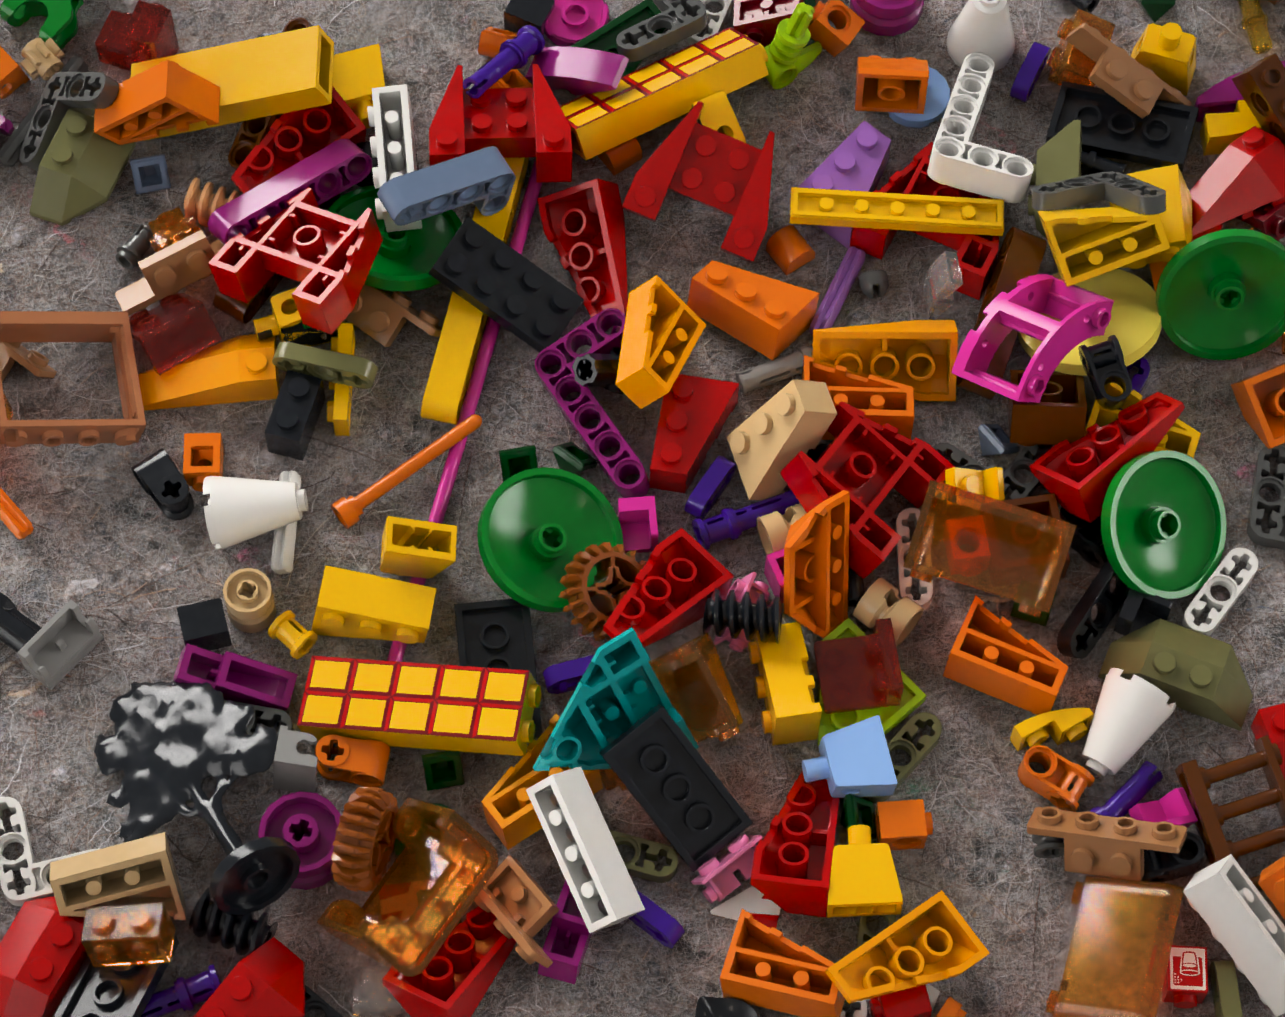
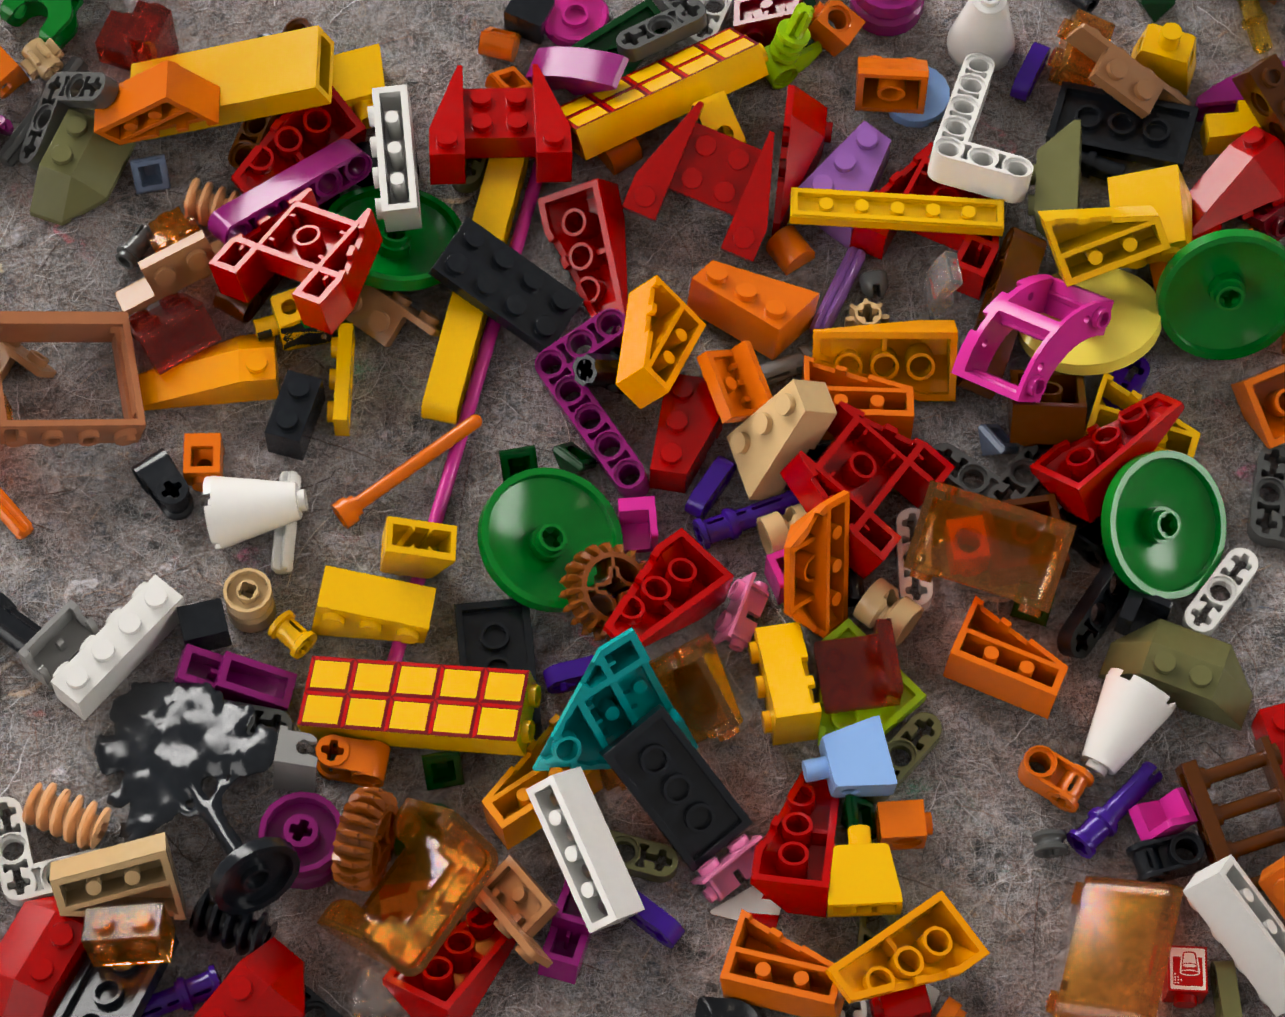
(66, 817): none -> light nougat piece
(118, 647): none -> white brick
(325, 364): olive beam -> none
(470, 178): sand blue beam -> none
(512, 55): dark purple pin -> none
(735, 381): none -> orange bracket
(743, 616): black piece -> none
(801, 147): none -> red wedge
(865, 312): none -> tan gear
(984, 482): yellow bracket -> none
(1061, 725): yellow slope -> none
(1105, 843): medium nougat bracket -> none
(1106, 365): black piece -> none
(1107, 186): dark grey beam -> none

